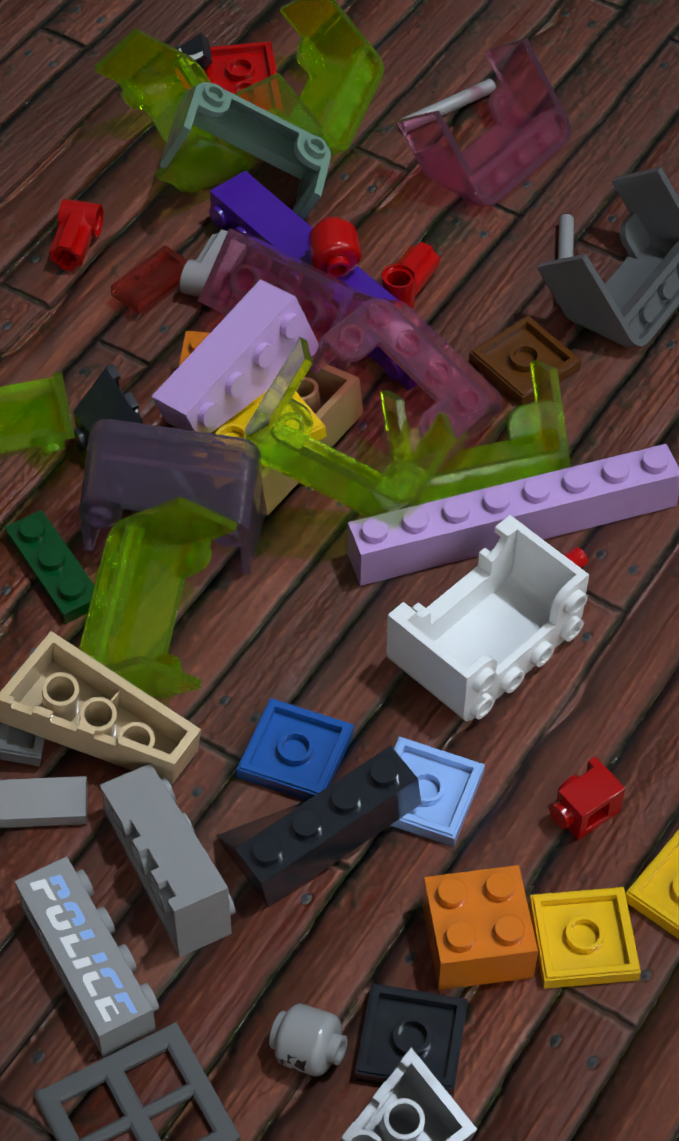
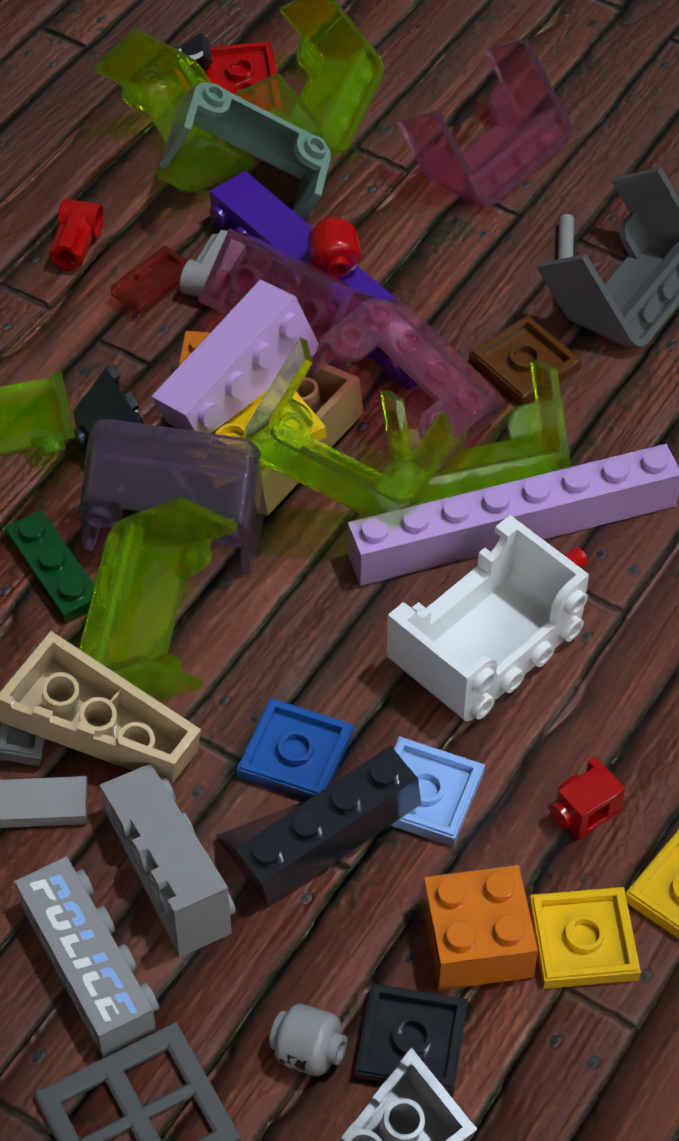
(410, 273): red piece -> none
(459, 99): light grey bar -> none

